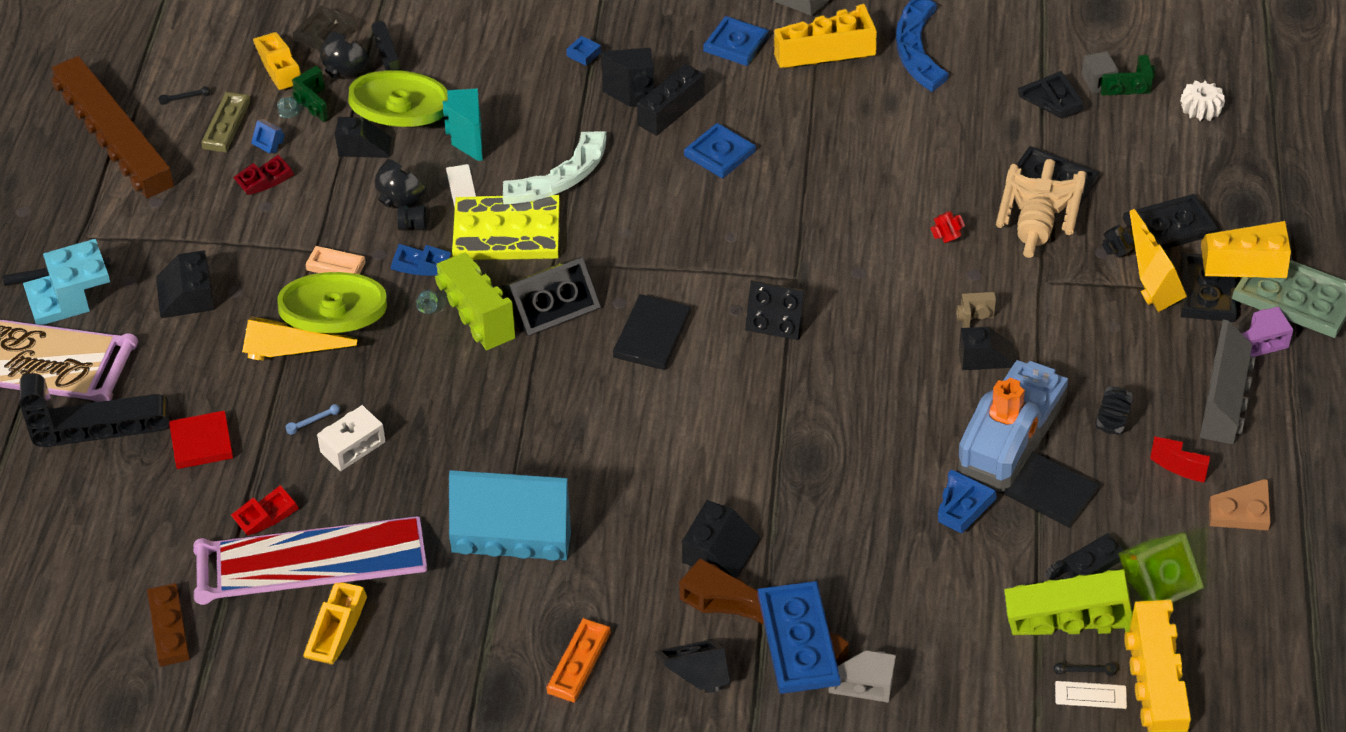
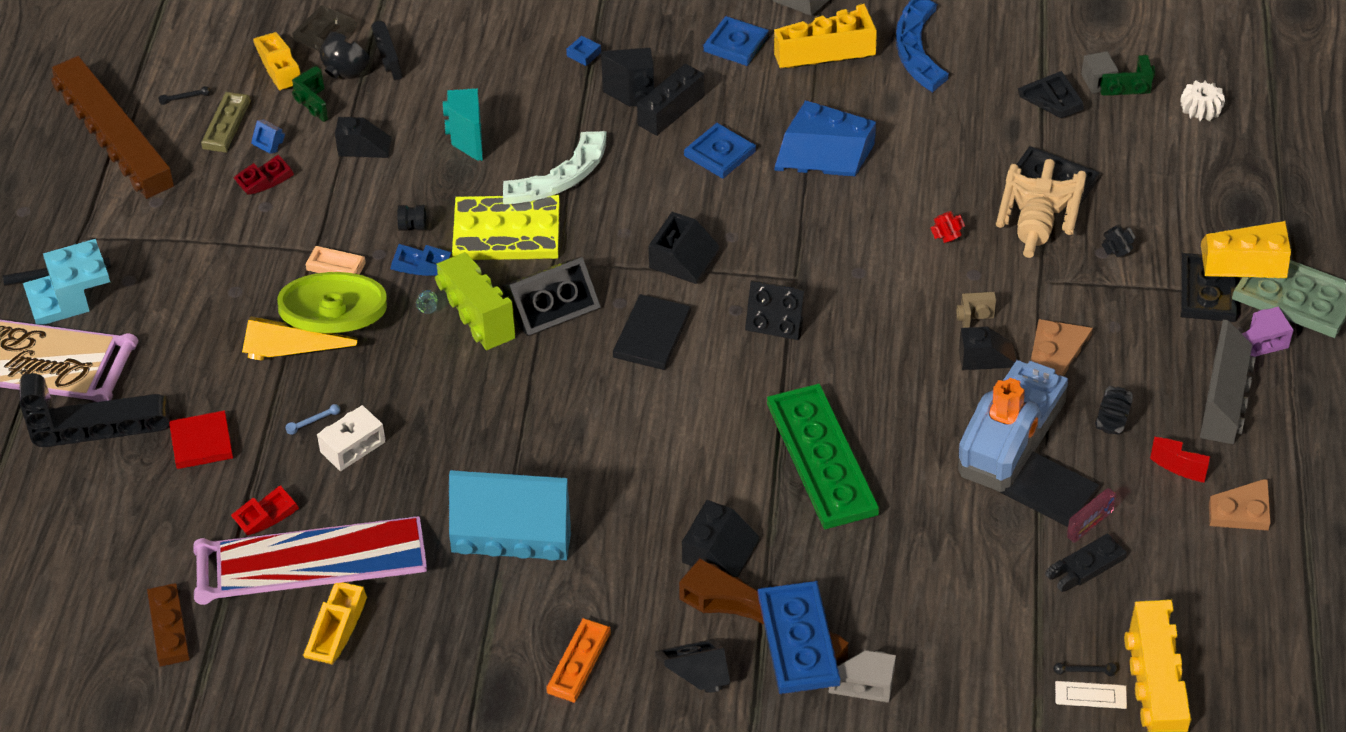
(185, 285): black slope -> none
(287, 112): clear light blue hinge -> none
(397, 98): lime dish -> none
(397, 186): black cylinder -> none
(460, 181): white sticker -> none
(682, 248): none -> black slope
(822, 456): none -> green plate
(826, 141): none -> blue wedge
(963, 501): blue wing -> none
(1058, 344): none -> medium nougat wing
(1070, 605): lime wedge -> none
(1091, 515): none -> clear pink tile
(1155, 269): yellow wedge -> none
(1162, 568): clear neon green slope -> none
(1175, 221): black tile -> none

